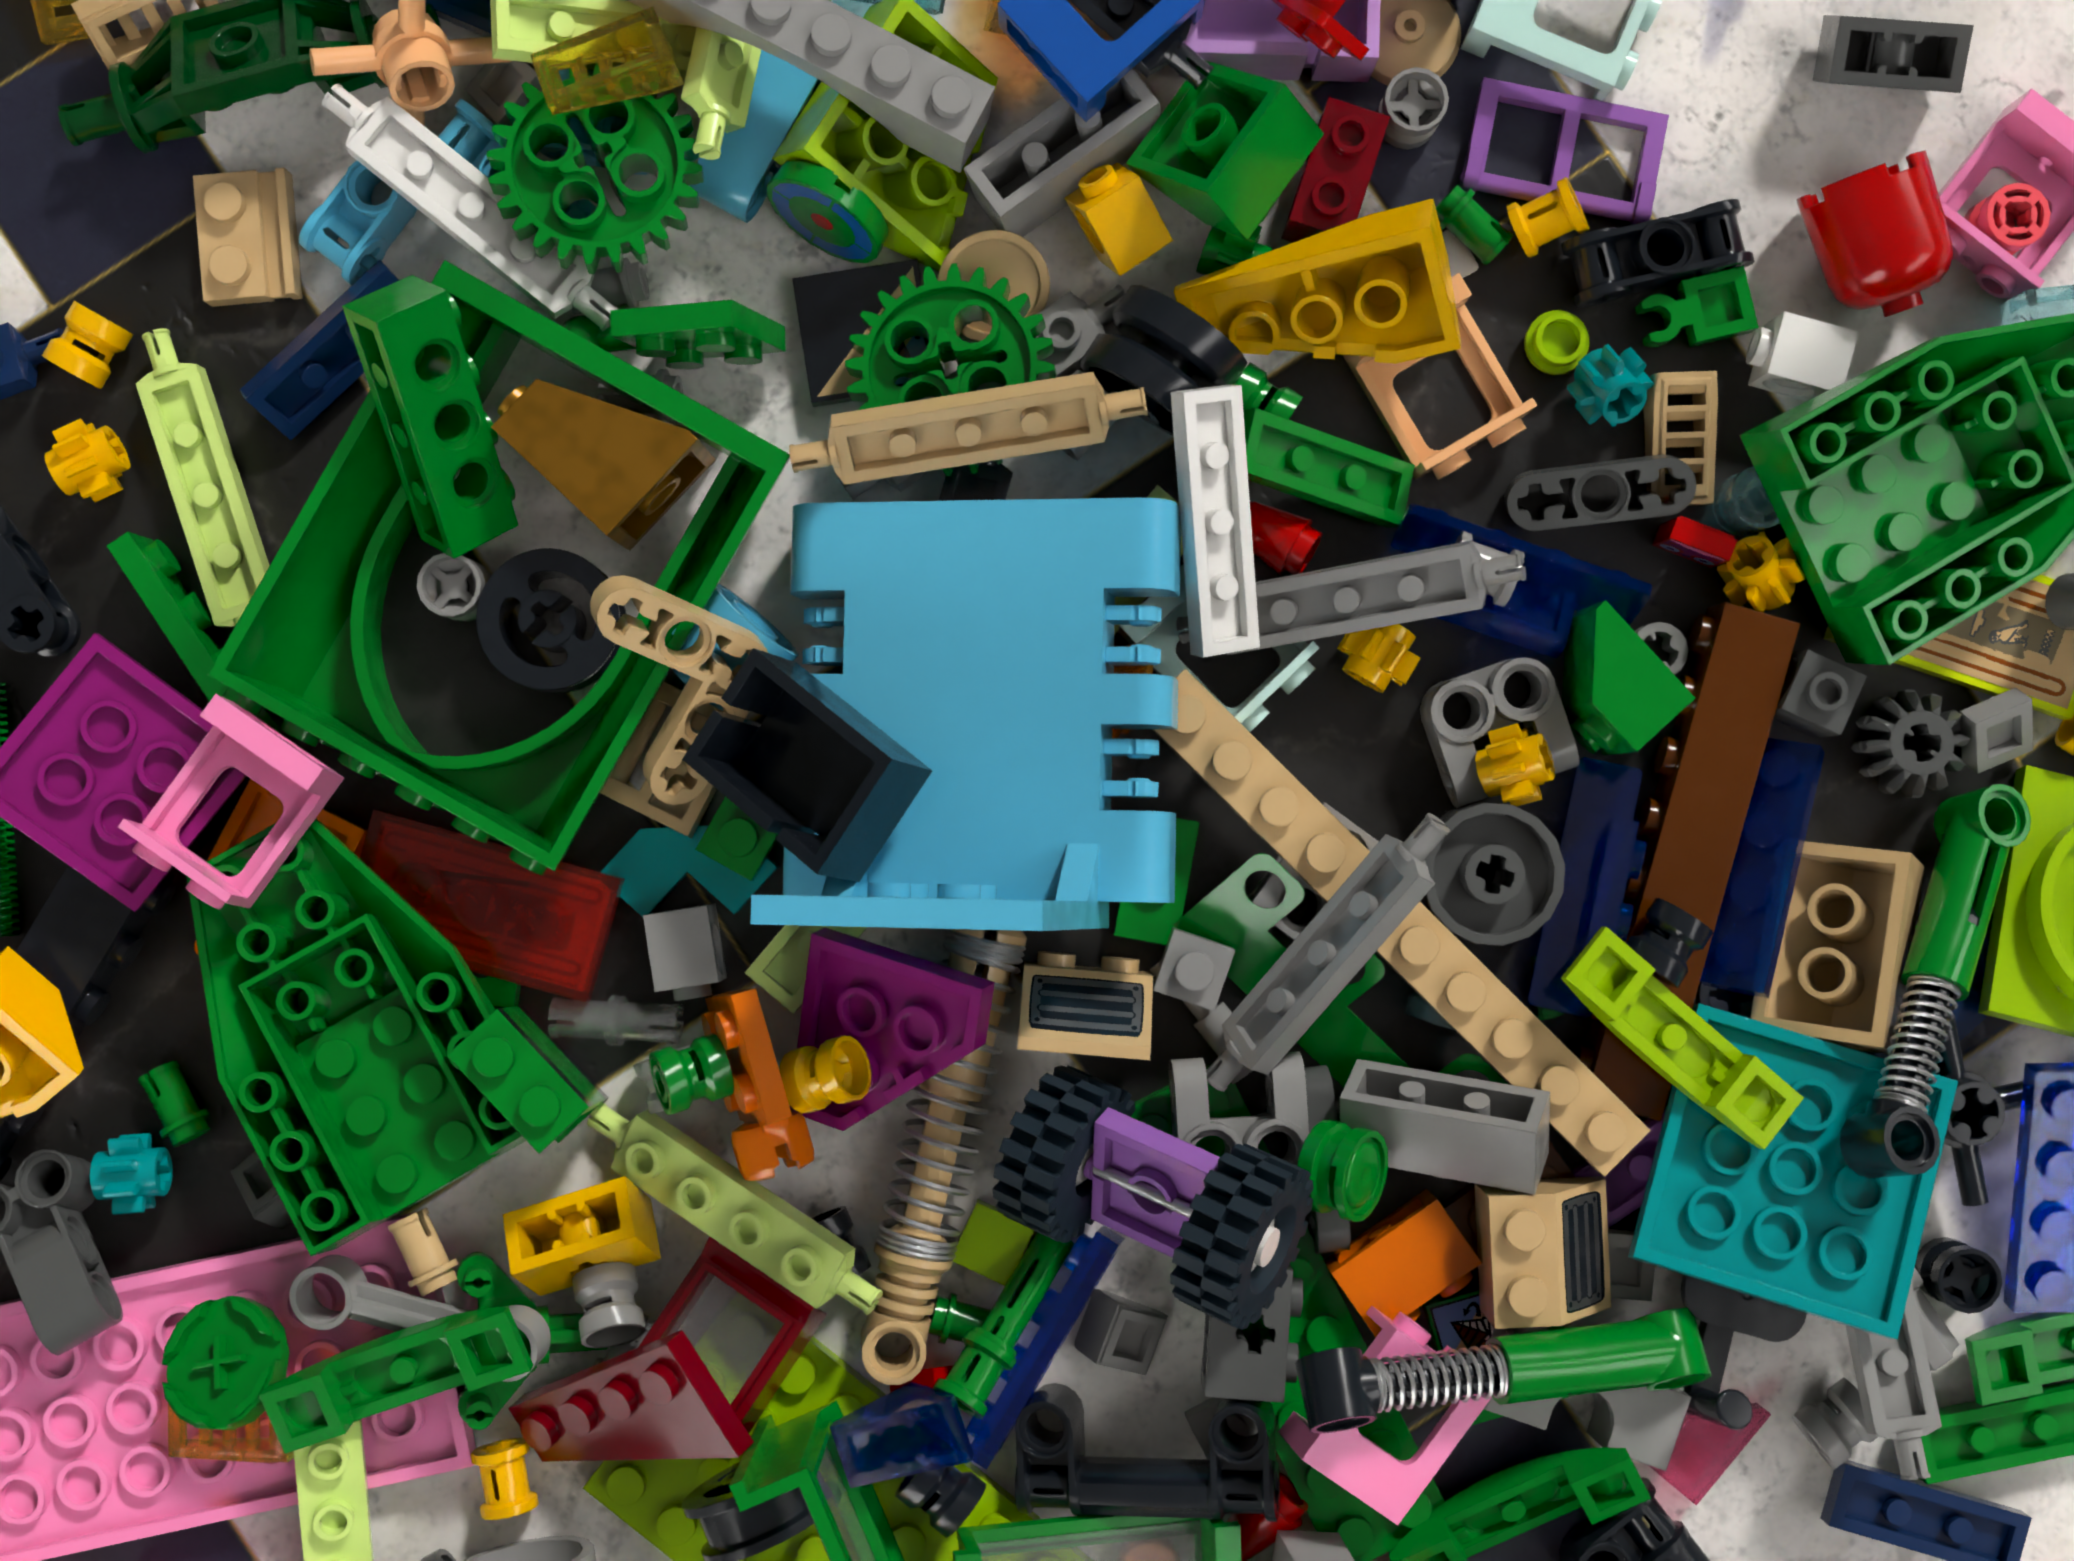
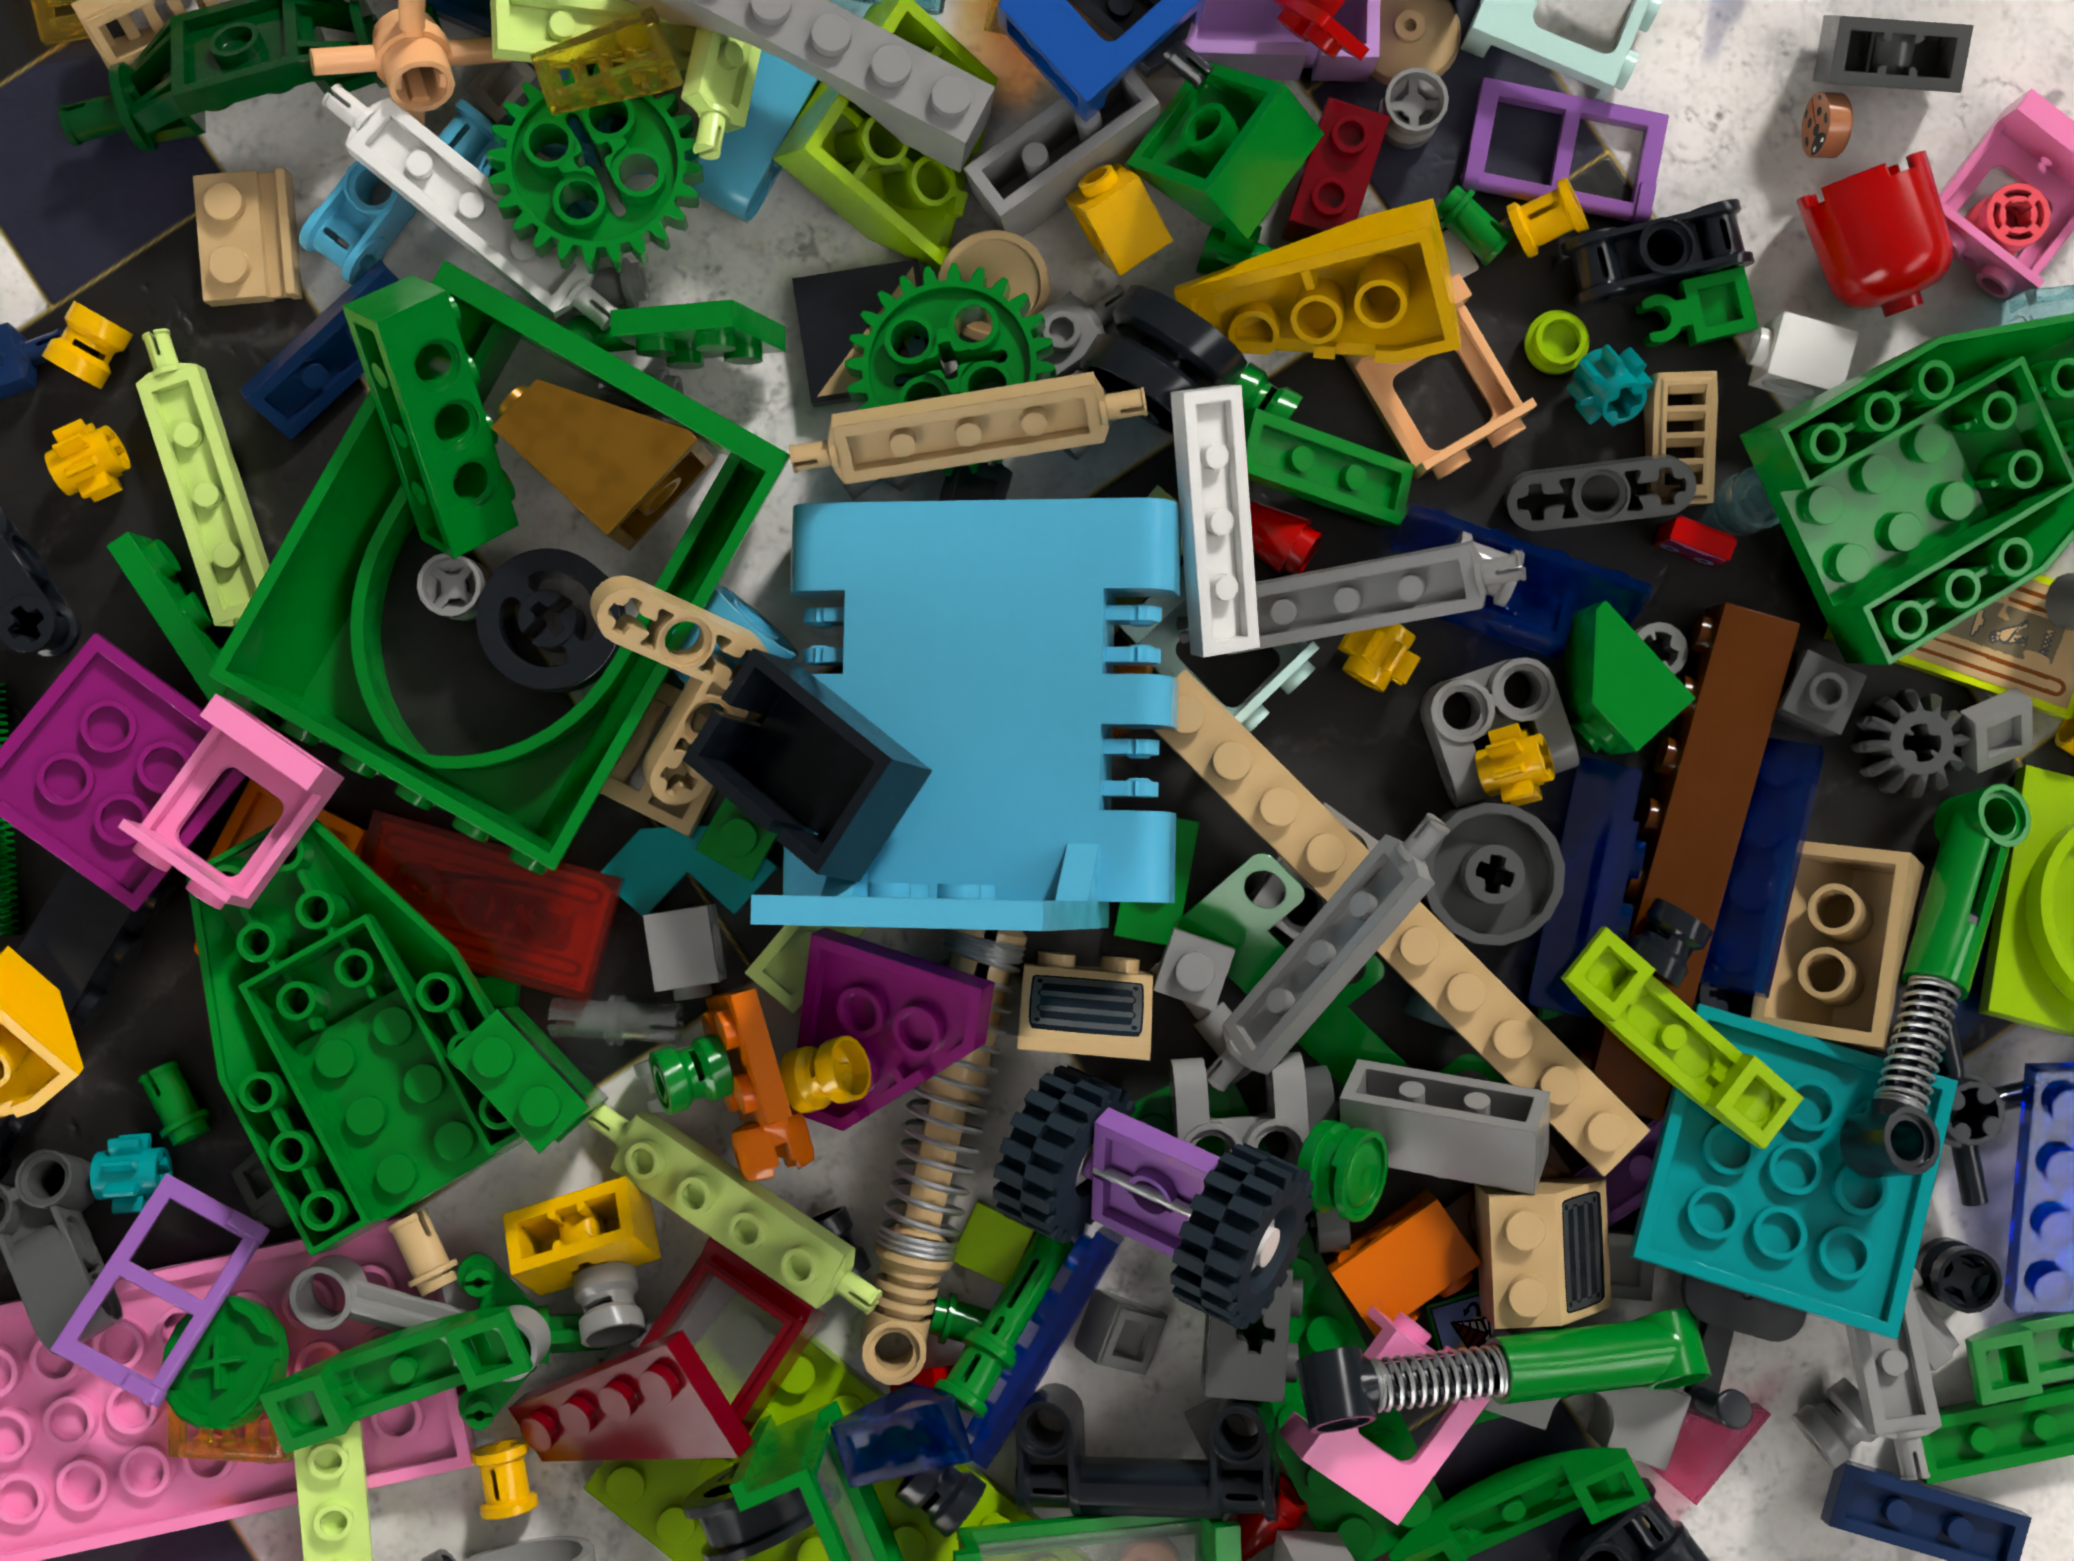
(203, 1311): none -> medium lavender window
(825, 214): green tile -> none
(1761, 573): yellow gear -> none
(1827, 125): none -> nougat tile

